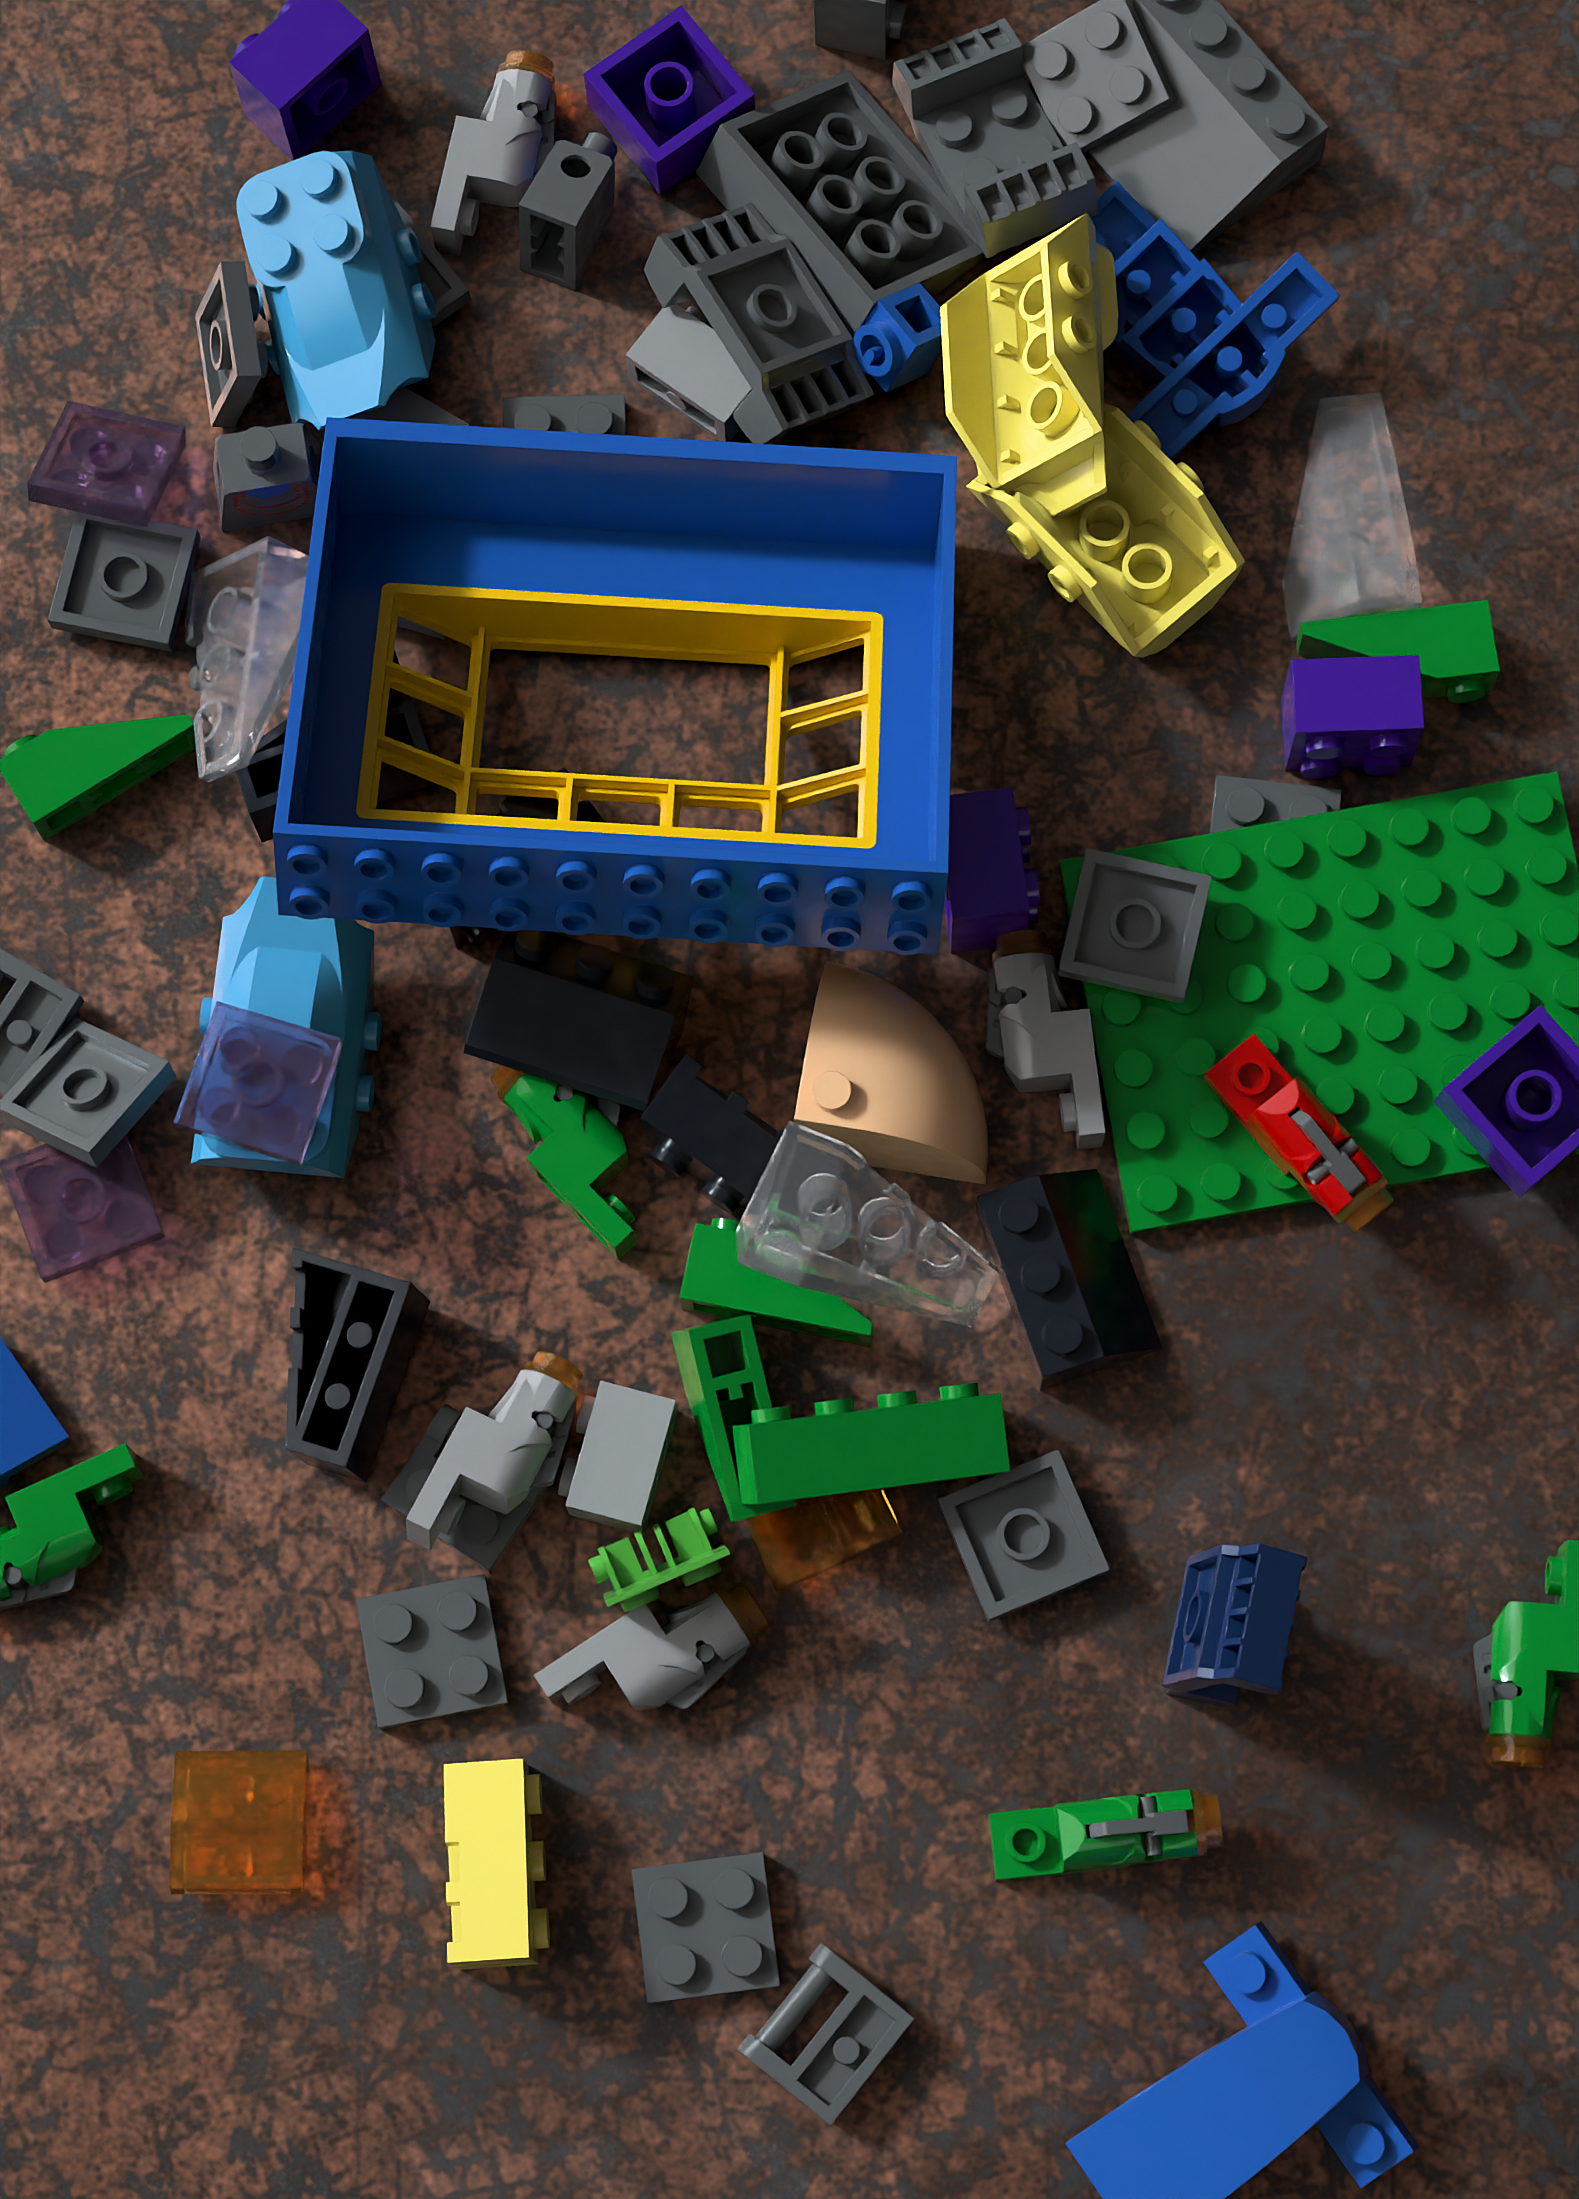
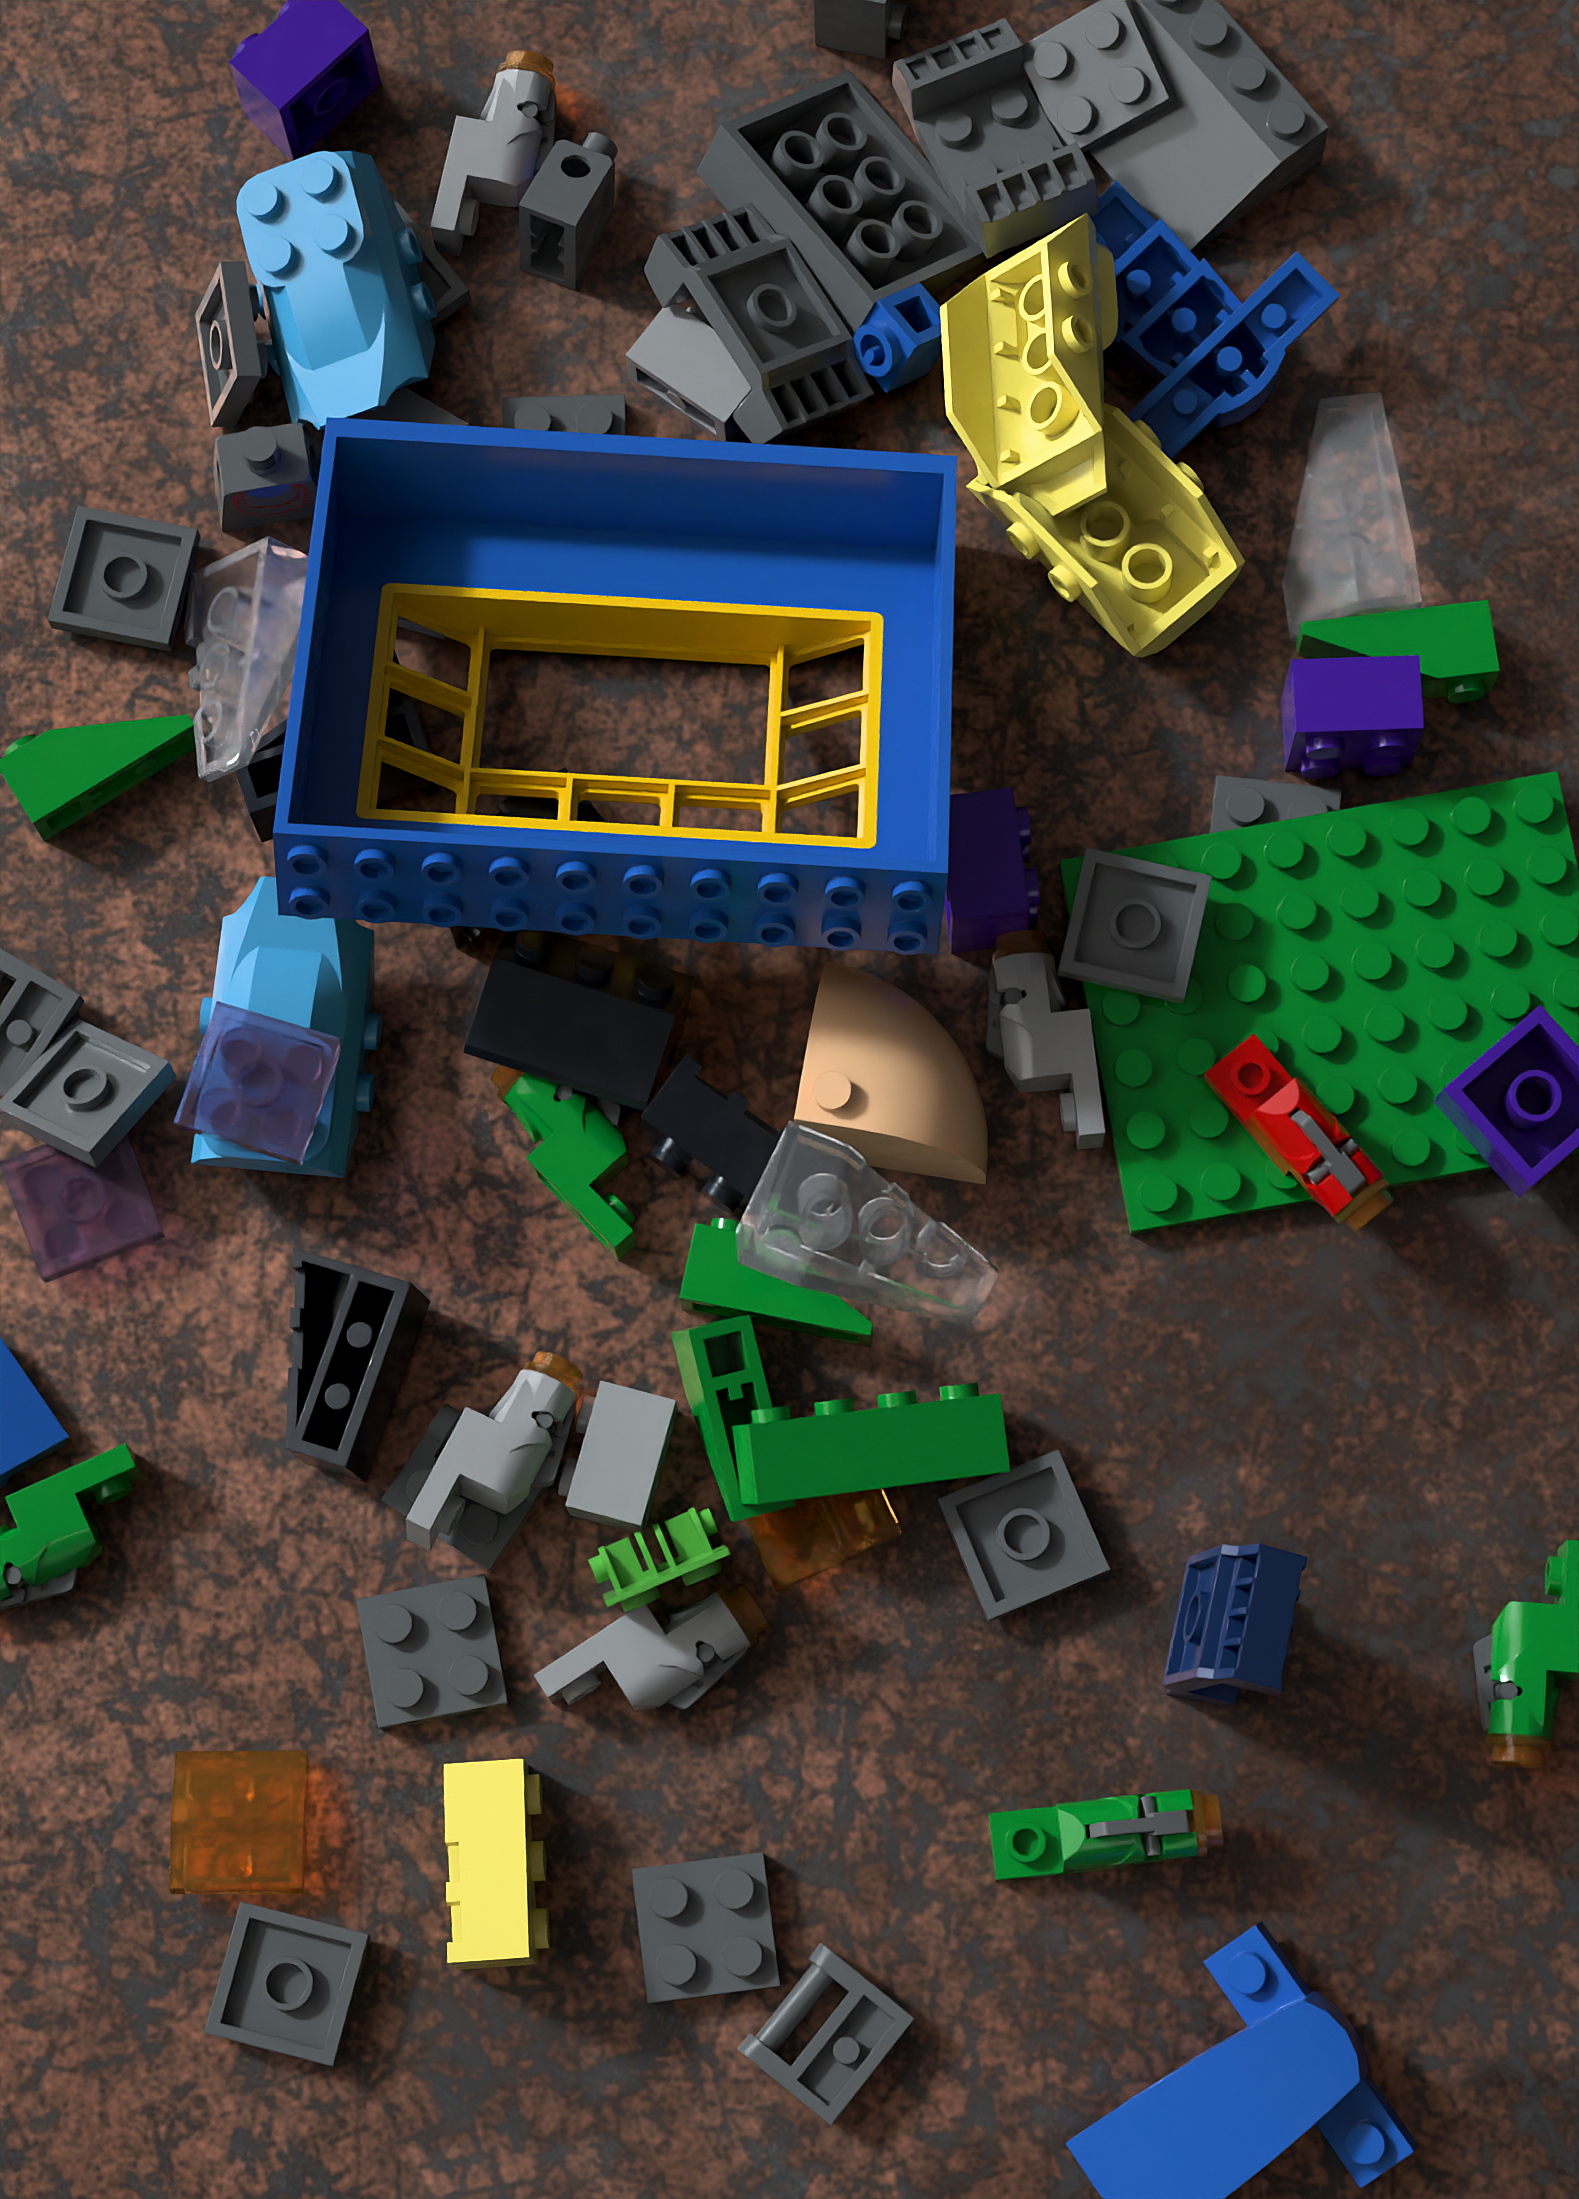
(107, 463): clear purple plate -> none
(287, 1984): none -> dark grey plate
(666, 97): dark purple brick -> none
(1066, 1275): black slope -> none

